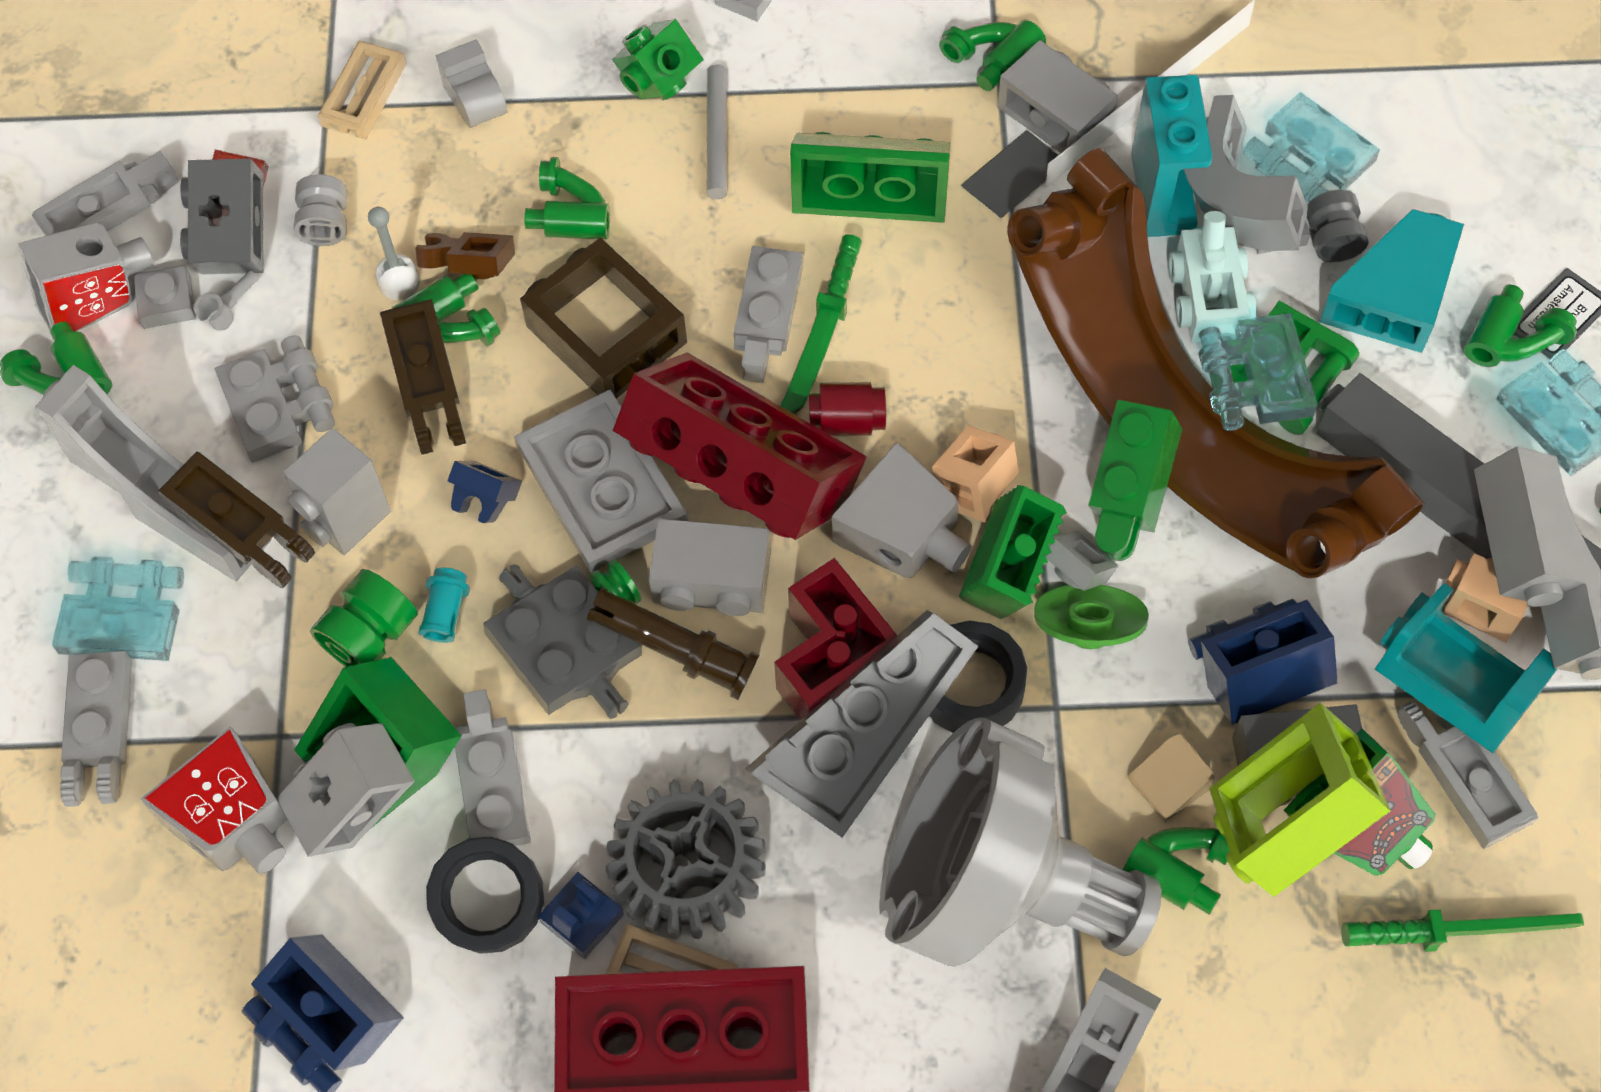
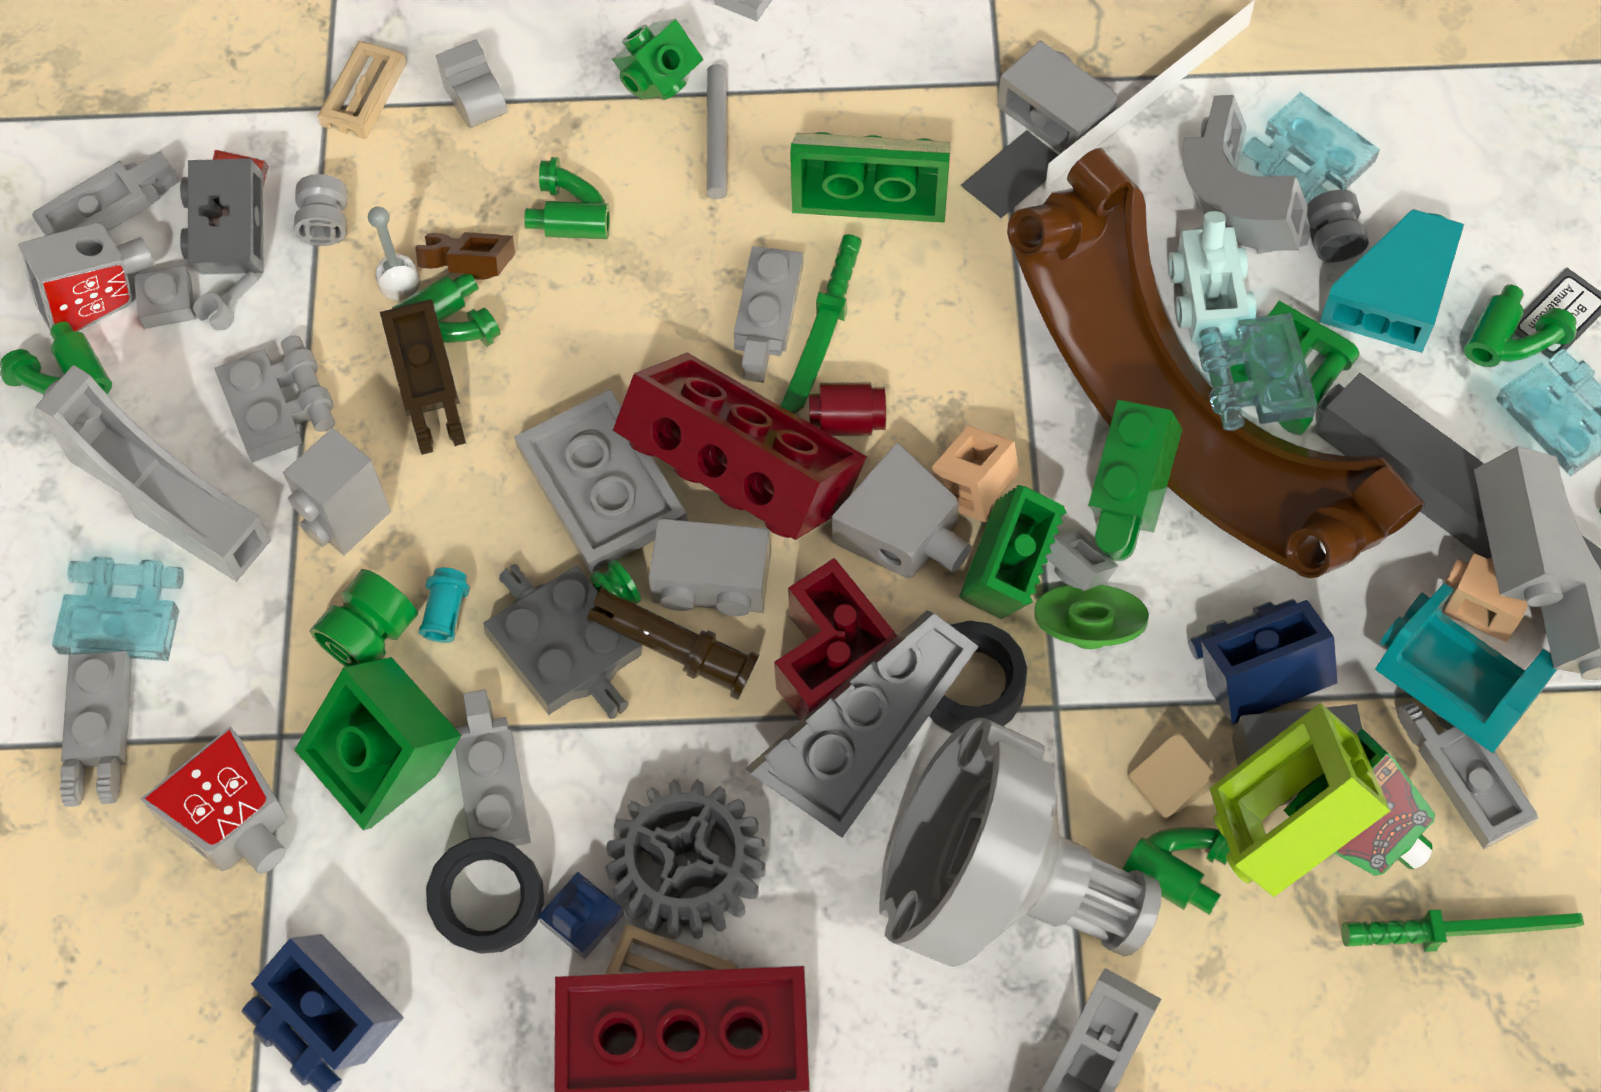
(233, 516): dark brown hinge -> none
(344, 788): light grey brick -> none
(487, 484): dark blue tile -> none
(642, 348): dark brown window -> none
(1013, 44): green plant -> none
(1166, 141): teal panel -> none

